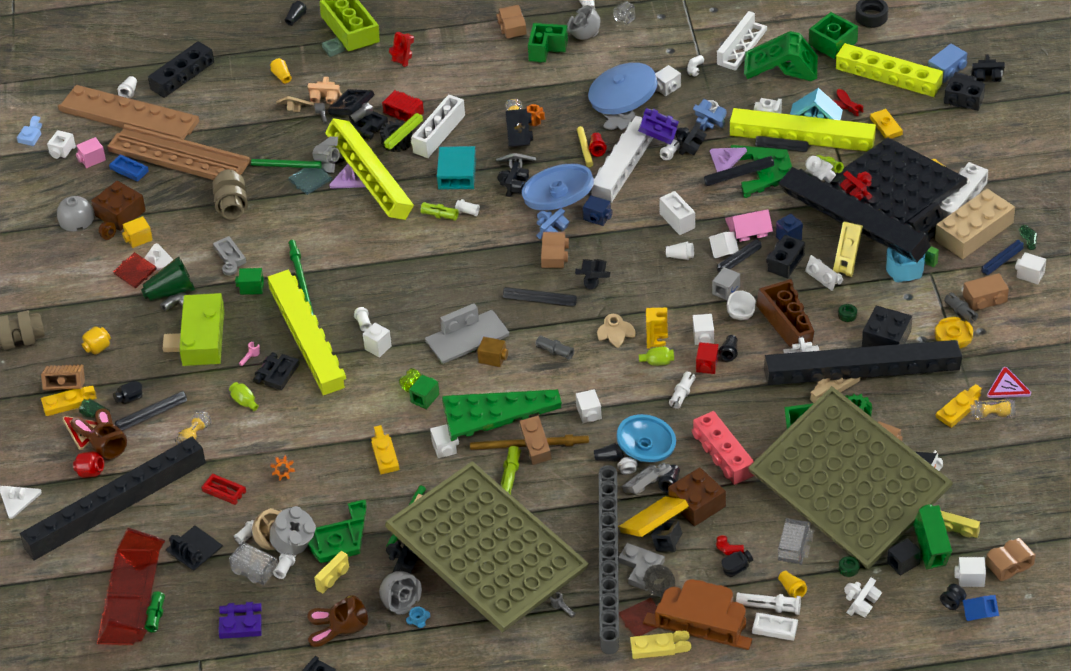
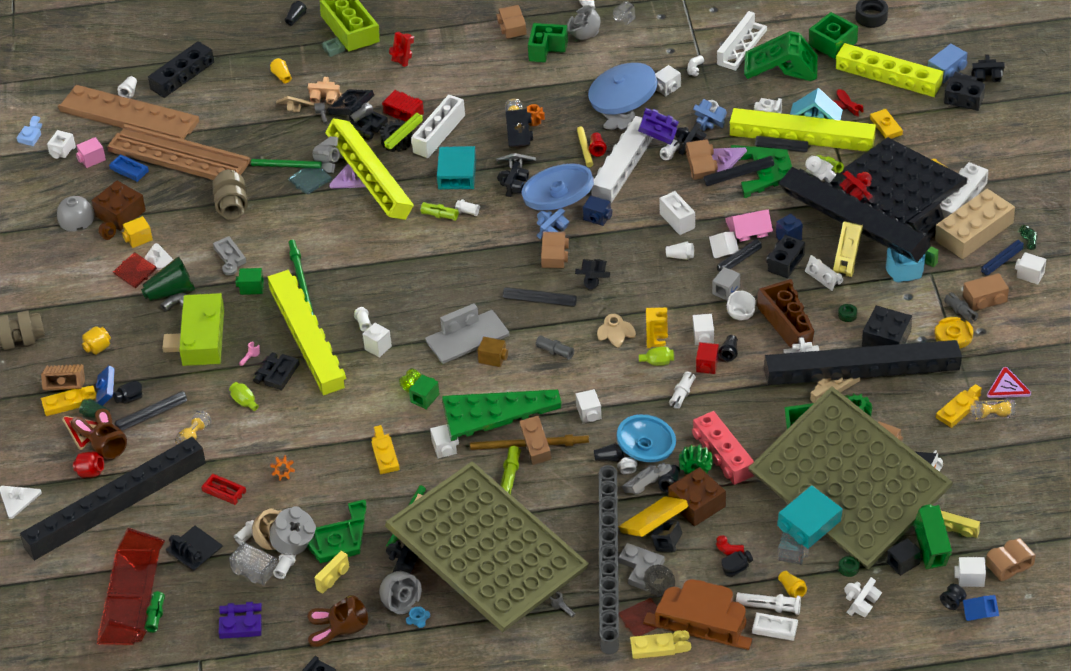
(105, 385): none -> blue plate
(695, 457): none -> green gear
(700, 158): none -> medium nougat brick
(809, 517): none -> teal brick

